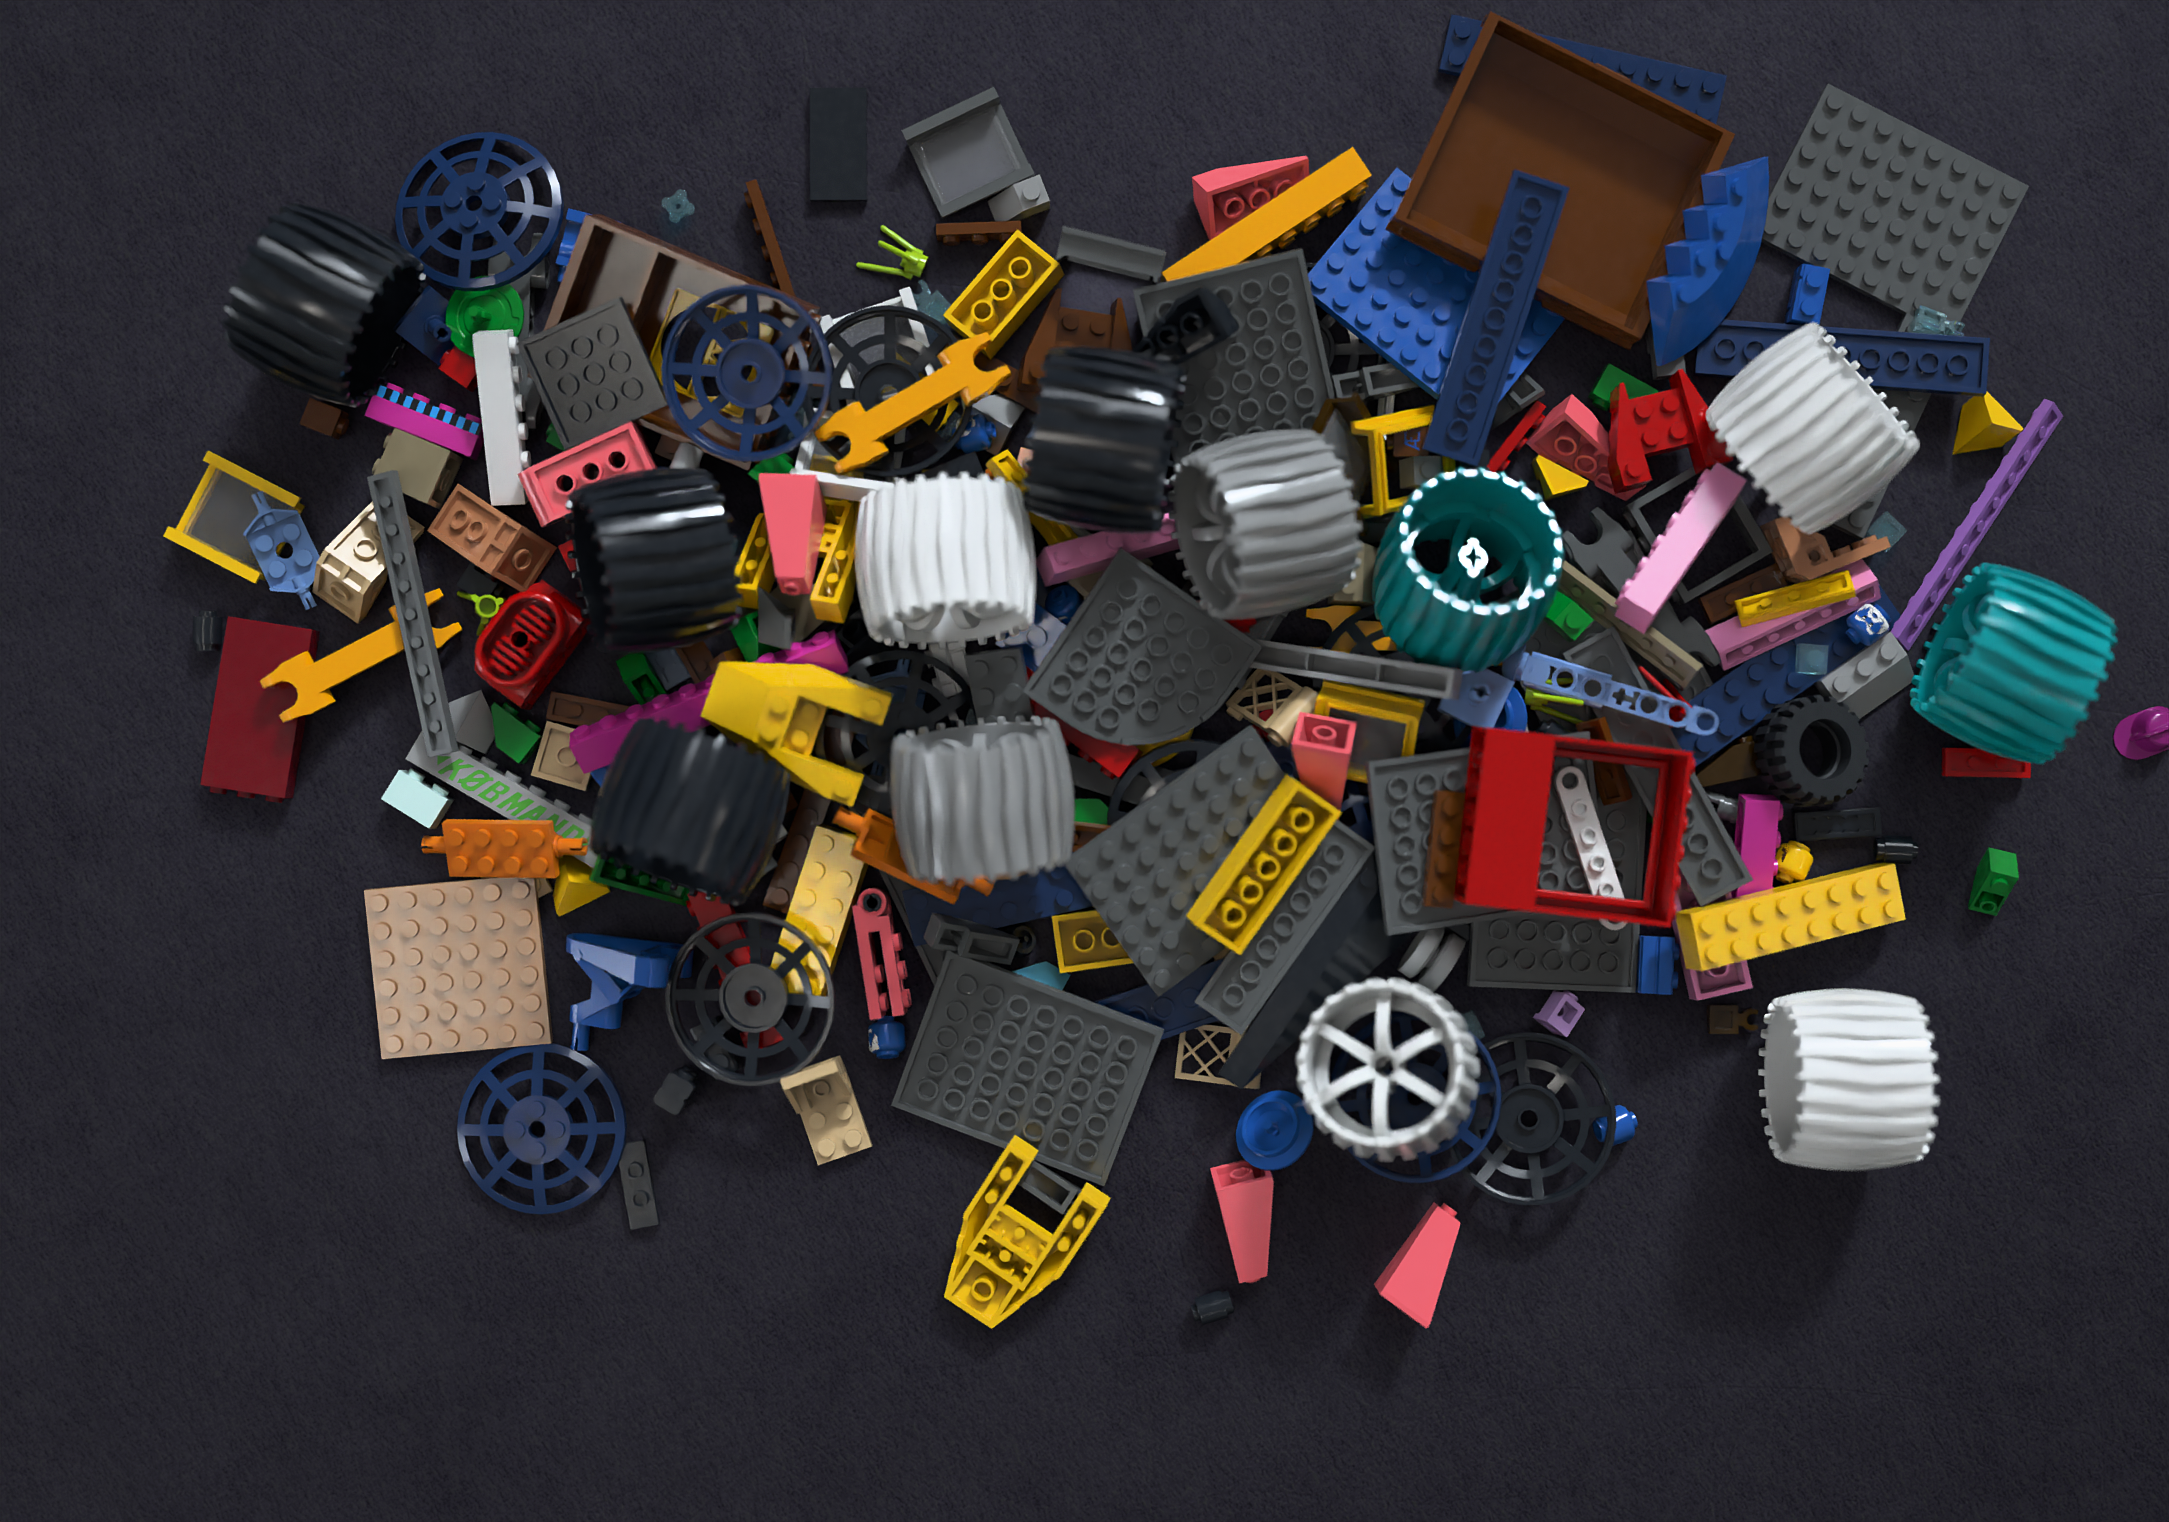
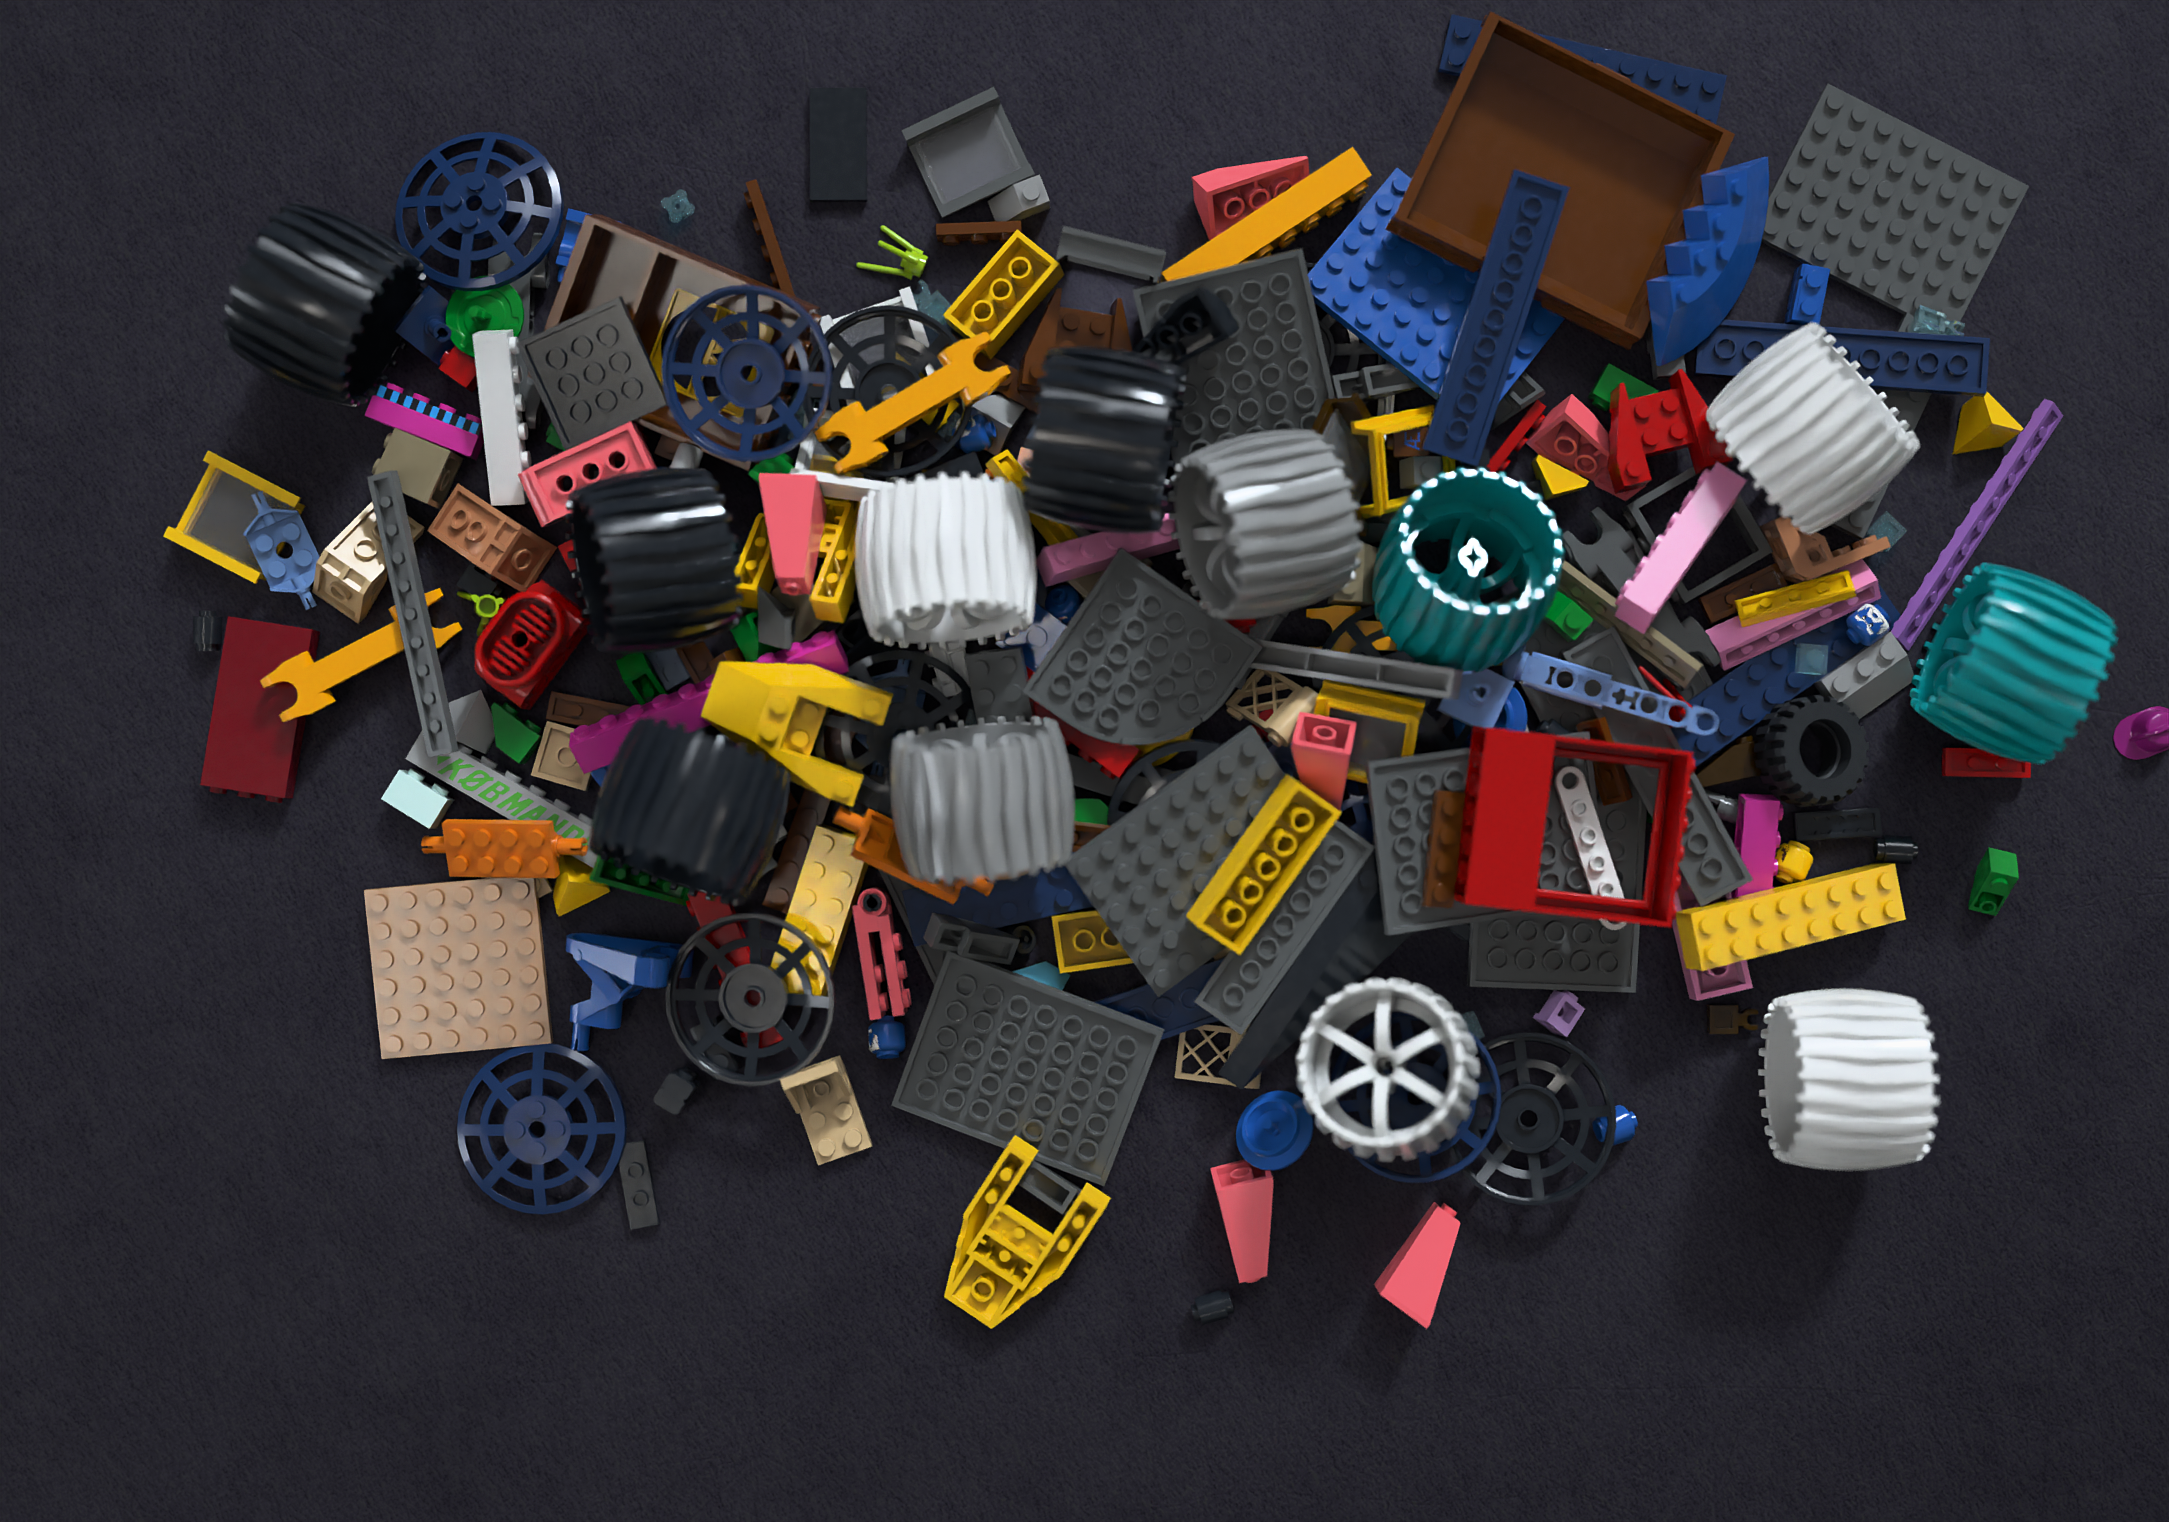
(325, 419): reddish brown brick -> none
(1431, 956): light grey wheel -> none
(1537, 698): lime plant -> none
(1656, 965): blue brick -> none

